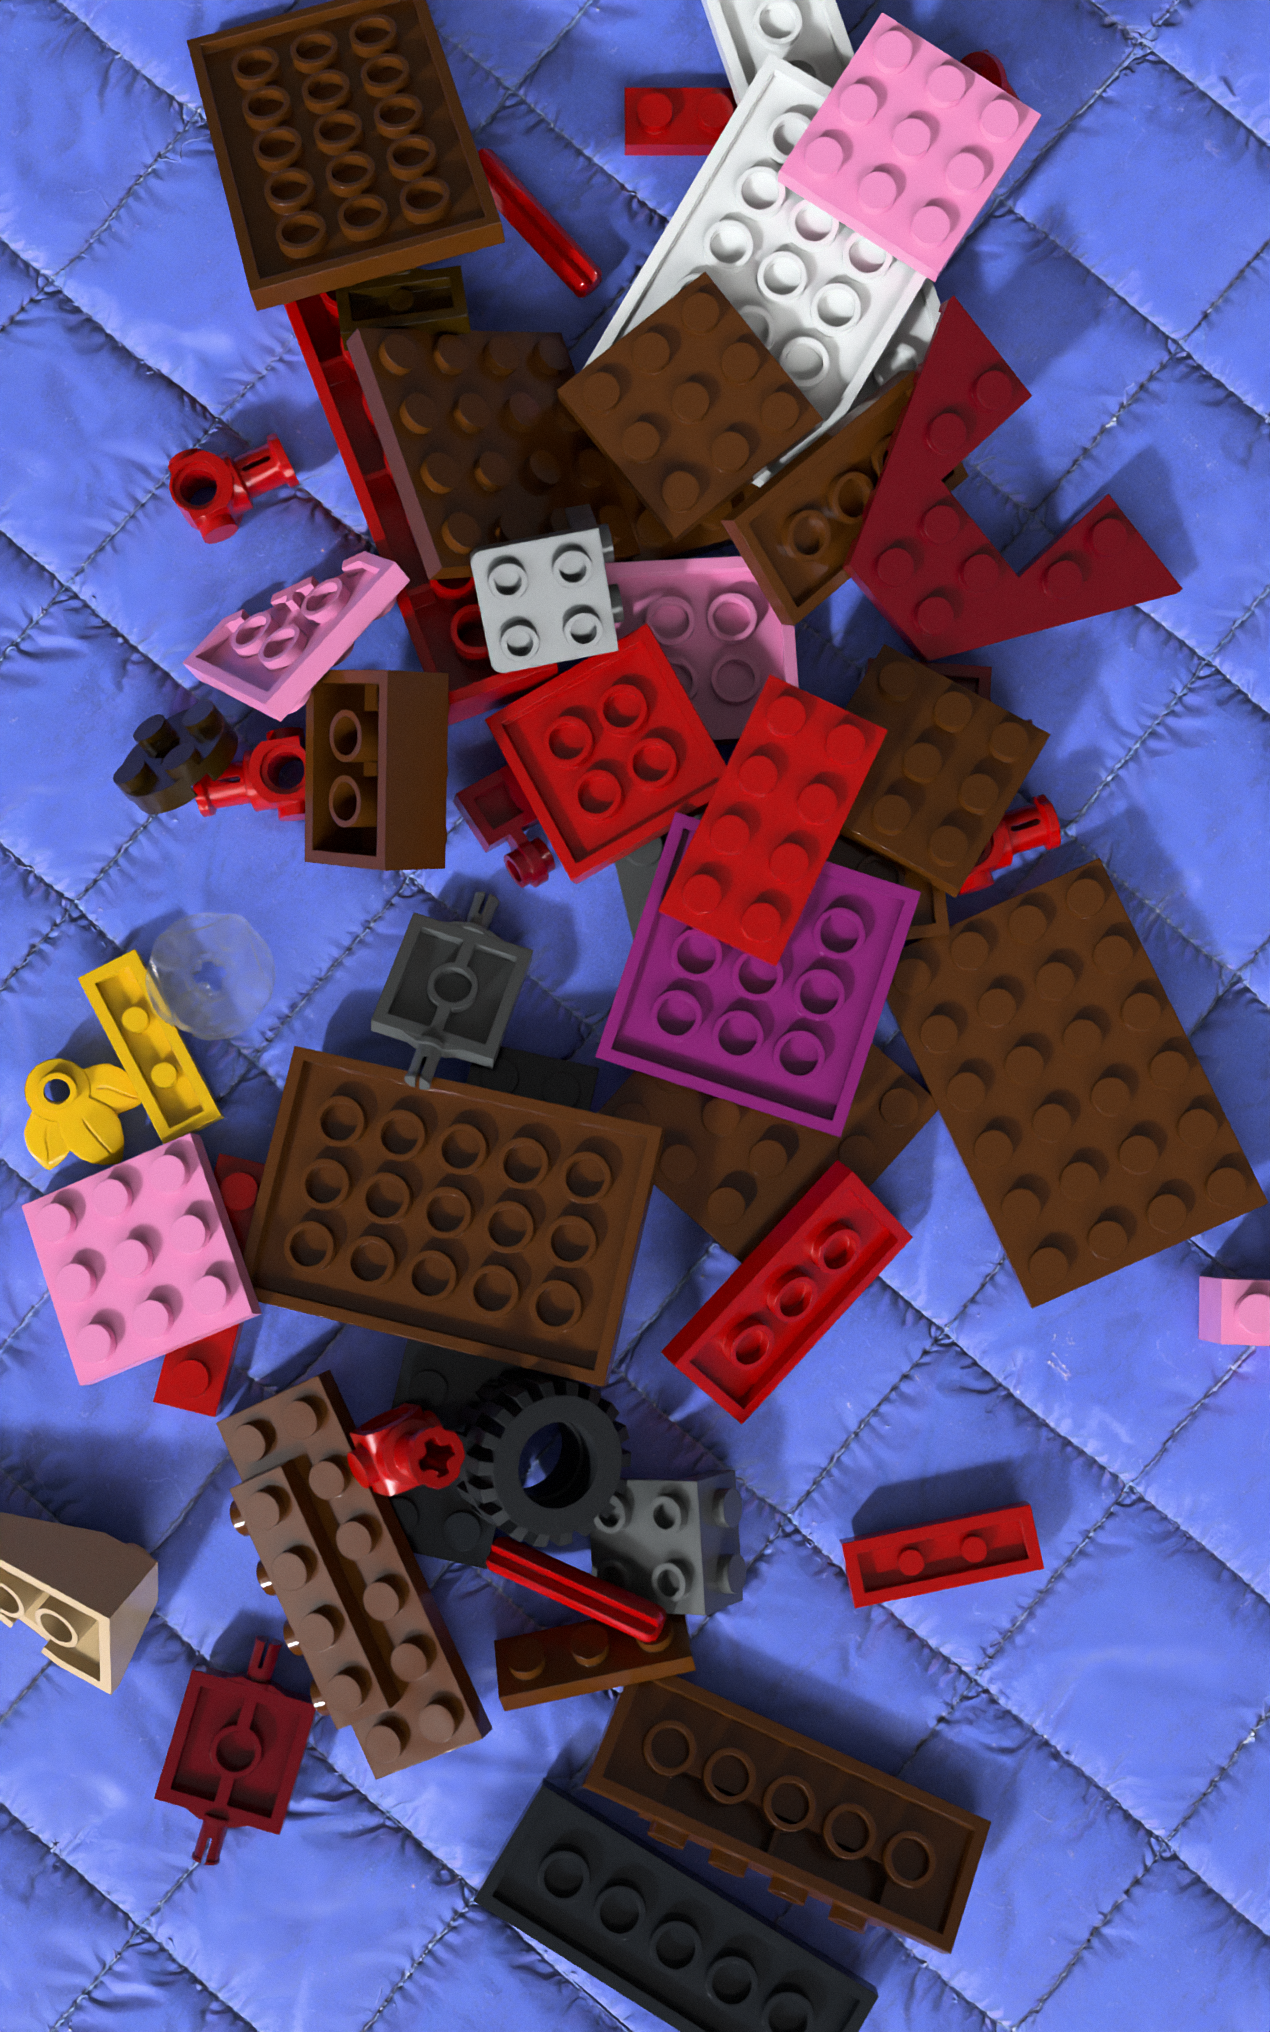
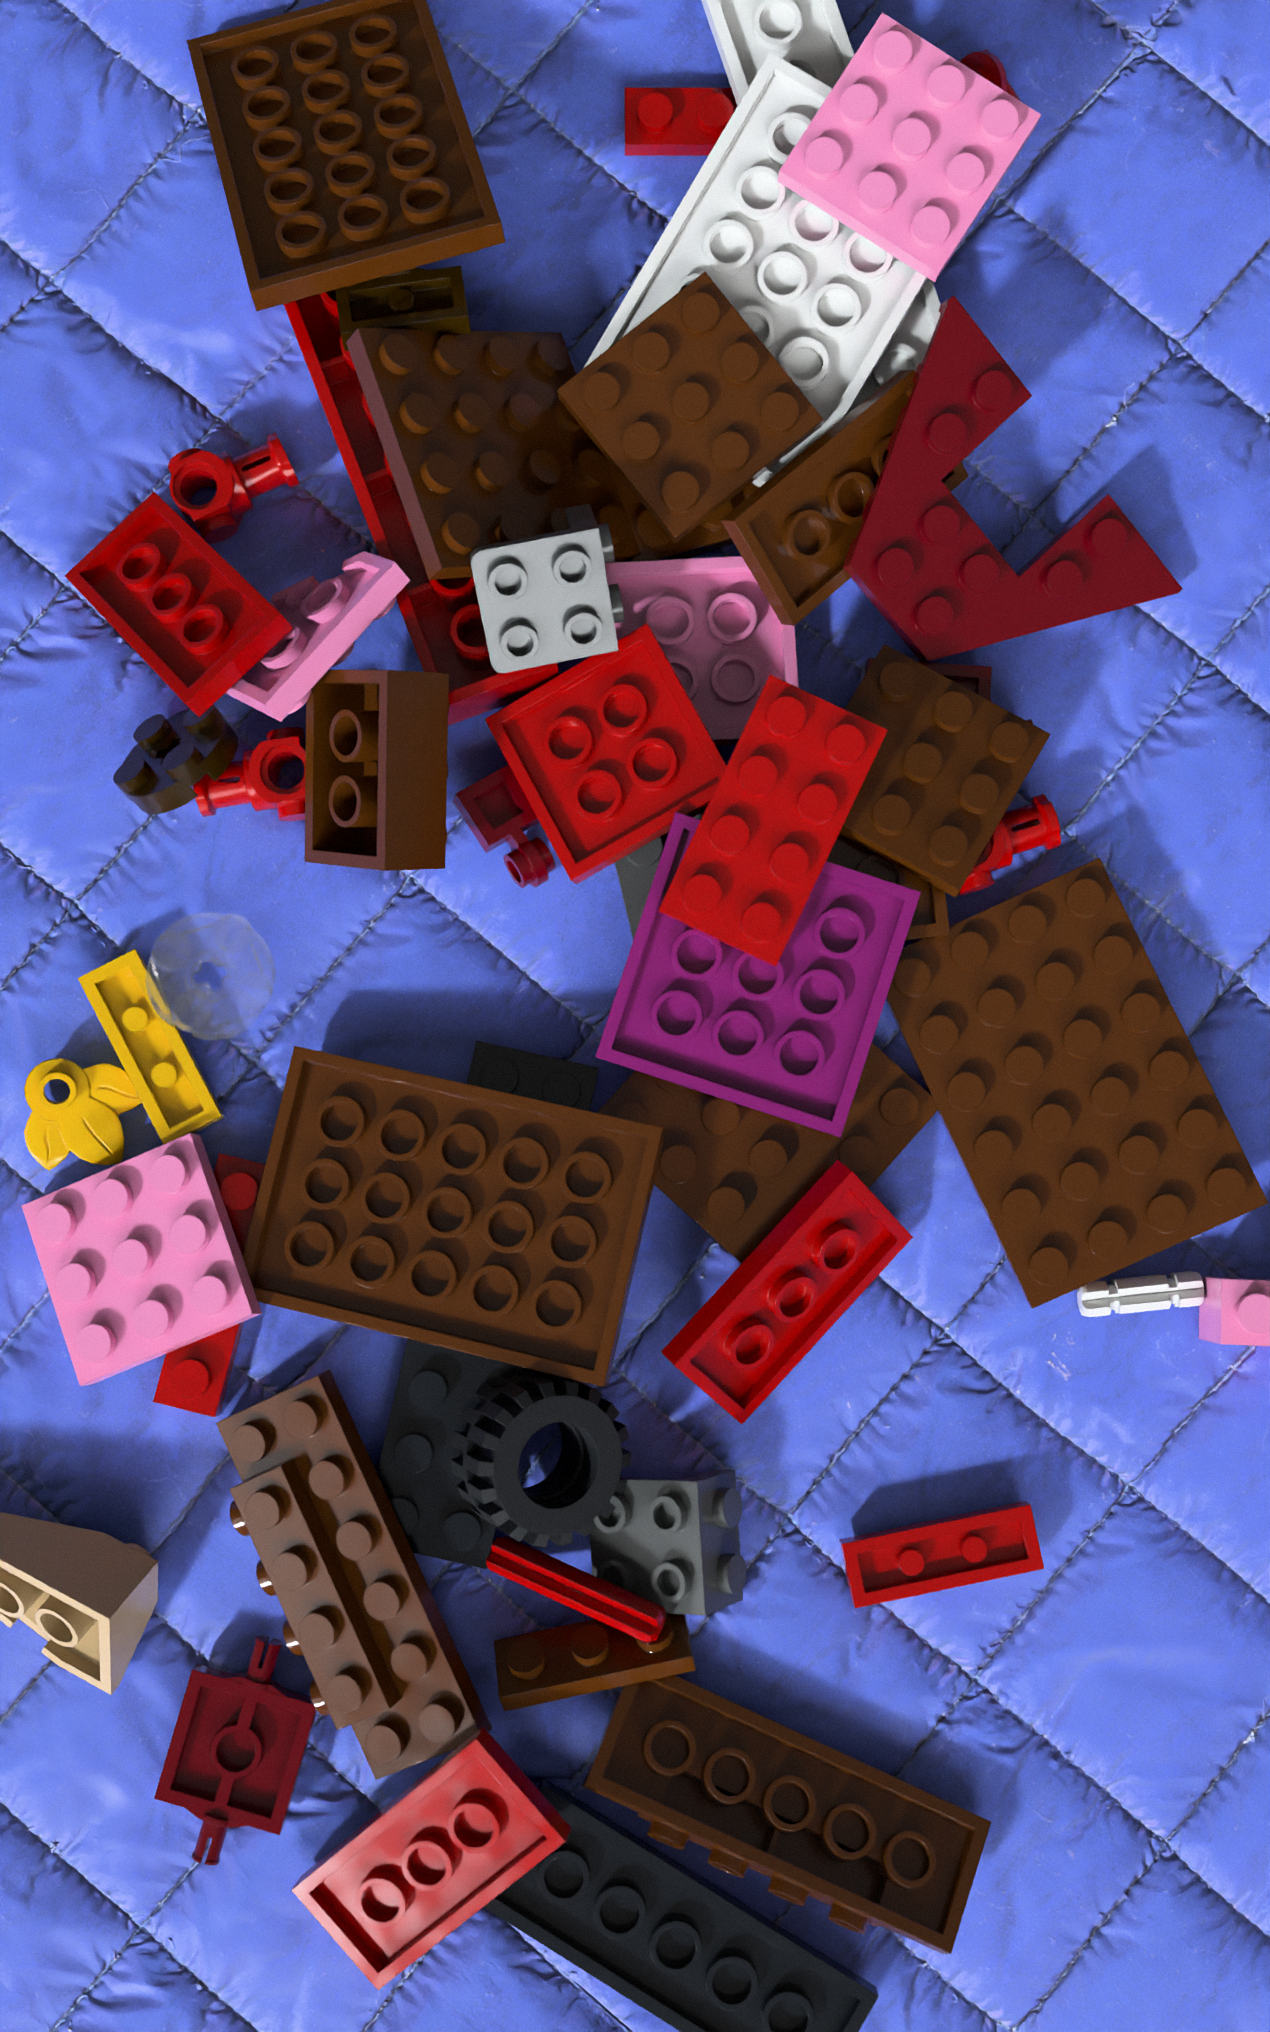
(178, 603): none -> red plate
(405, 1451): red connector -> none
(431, 1858): none -> plate
(452, 990): dark grey plate -> none
(540, 227): red axle -> none
(1141, 1294): none -> white axle

